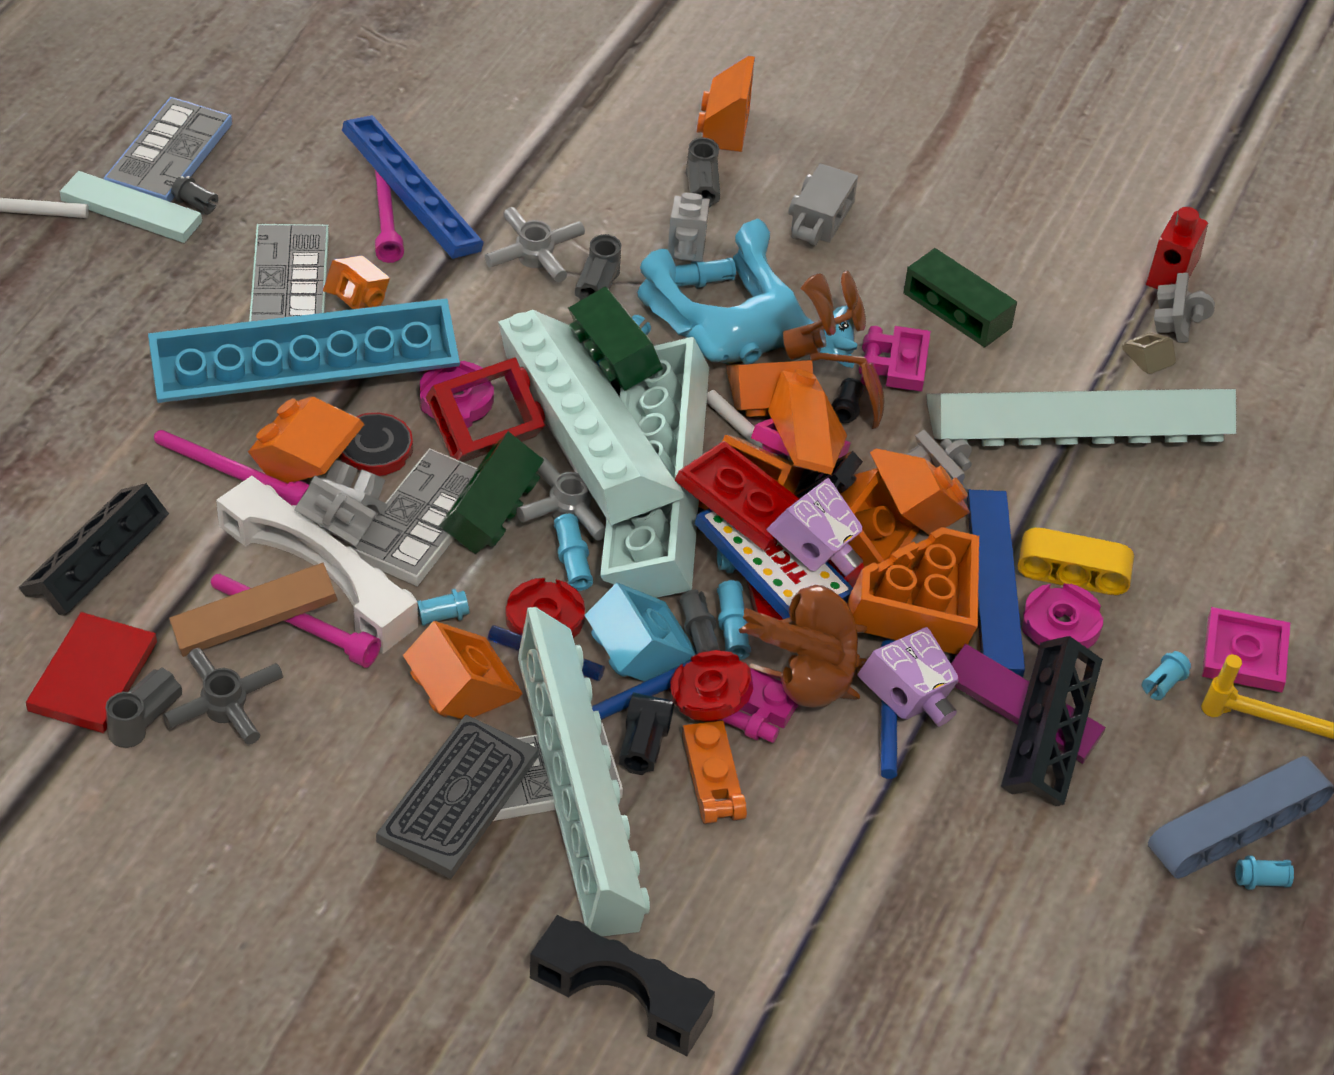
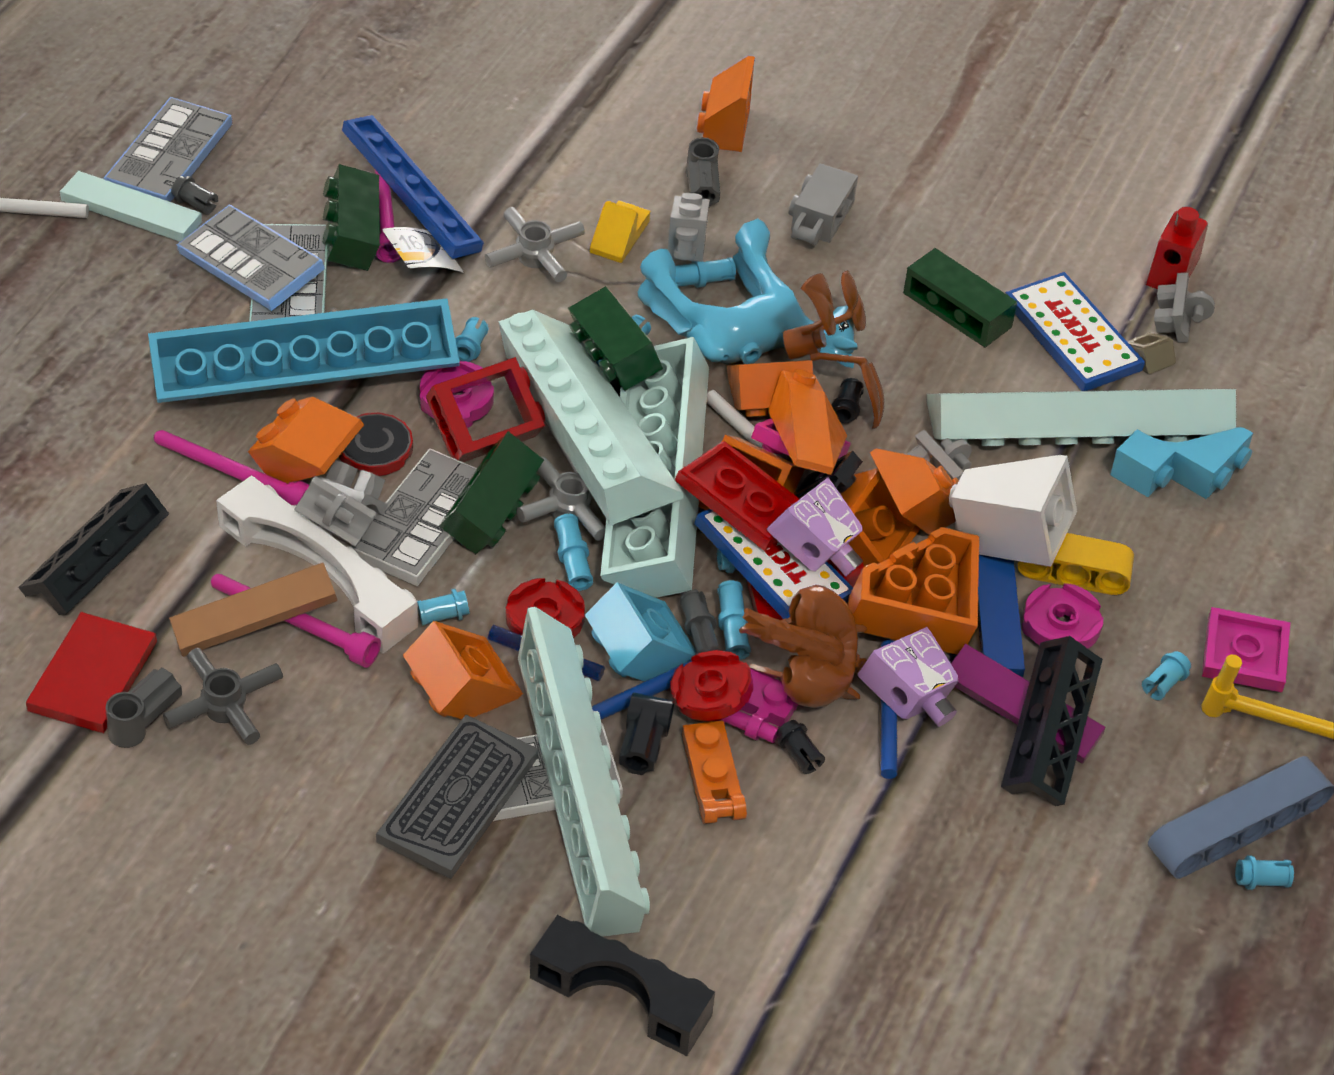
(250, 257): none -> tile
(352, 217): none -> dark green brick
(356, 282): orange window -> none
(419, 248): none -> sticker
(470, 339): none -> medium azure pin
(601, 265): dark grey piece -> none
(618, 230): none -> yellow slope
(794, 738): none -> black pin
(907, 356): dark pink plate -> none
(1017, 508): none -> white slope
(1075, 332): none -> tile
(1196, 463): none -> medium azure arch

